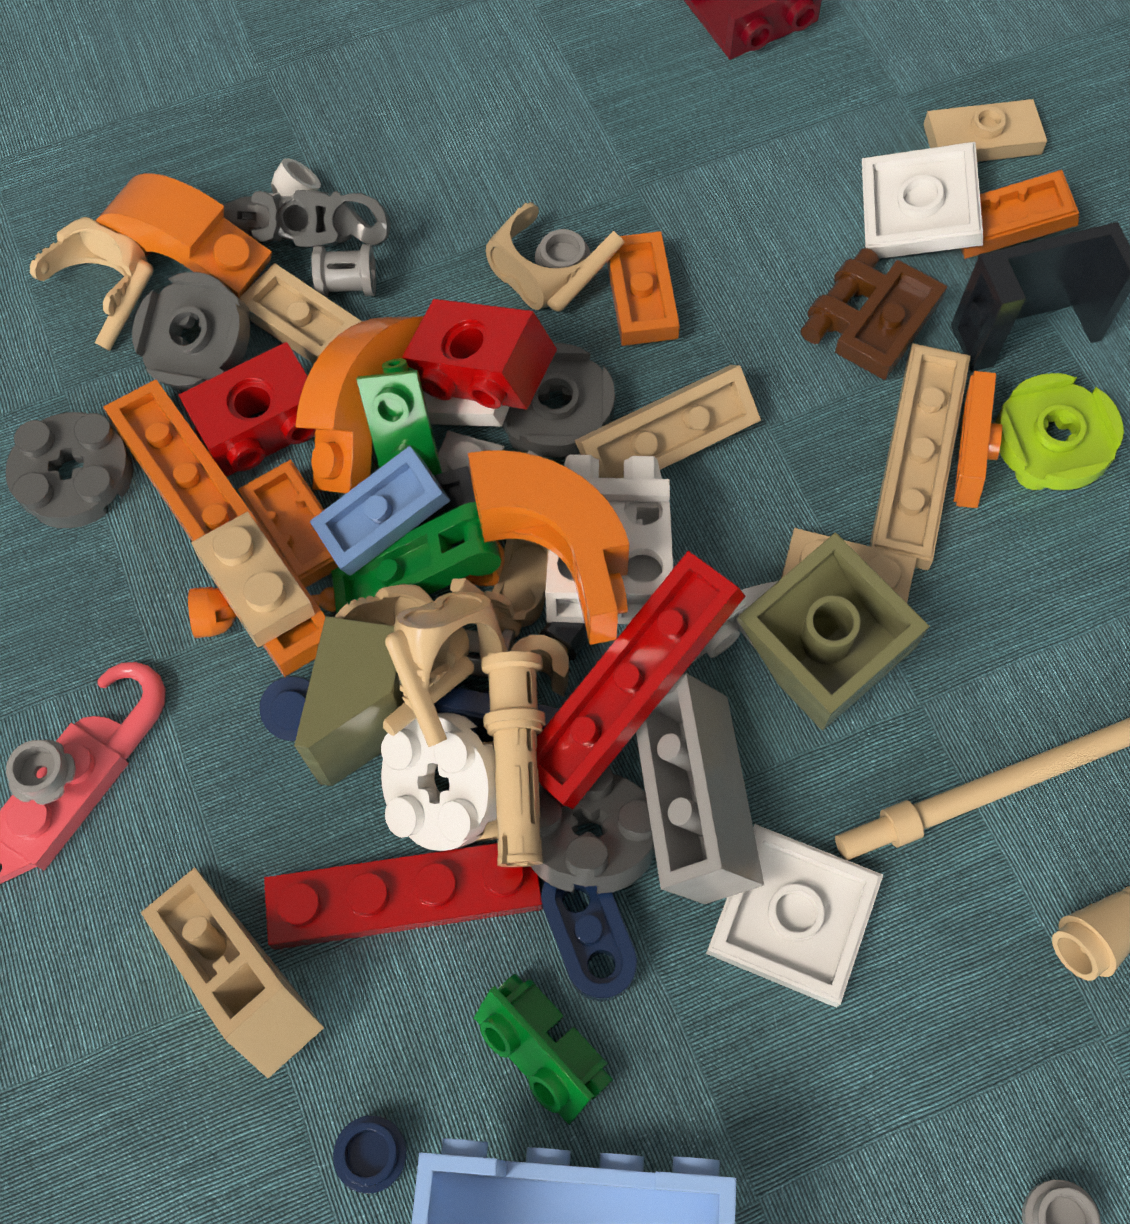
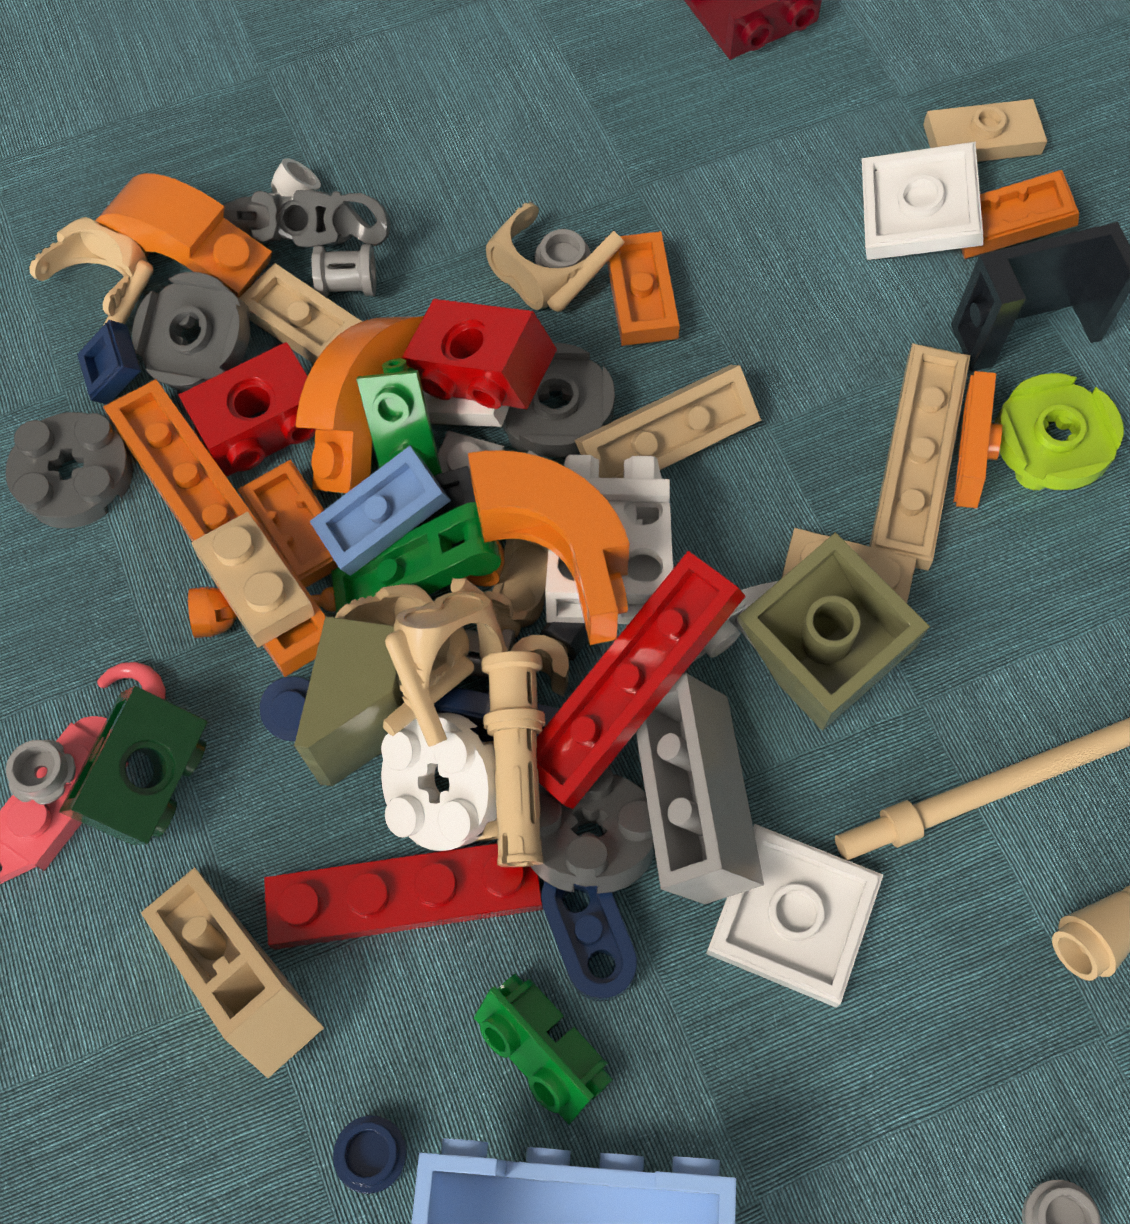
(102, 790): none -> dark green brick
(108, 362): none -> dark blue tile
(886, 323): reddish brown plate -> none

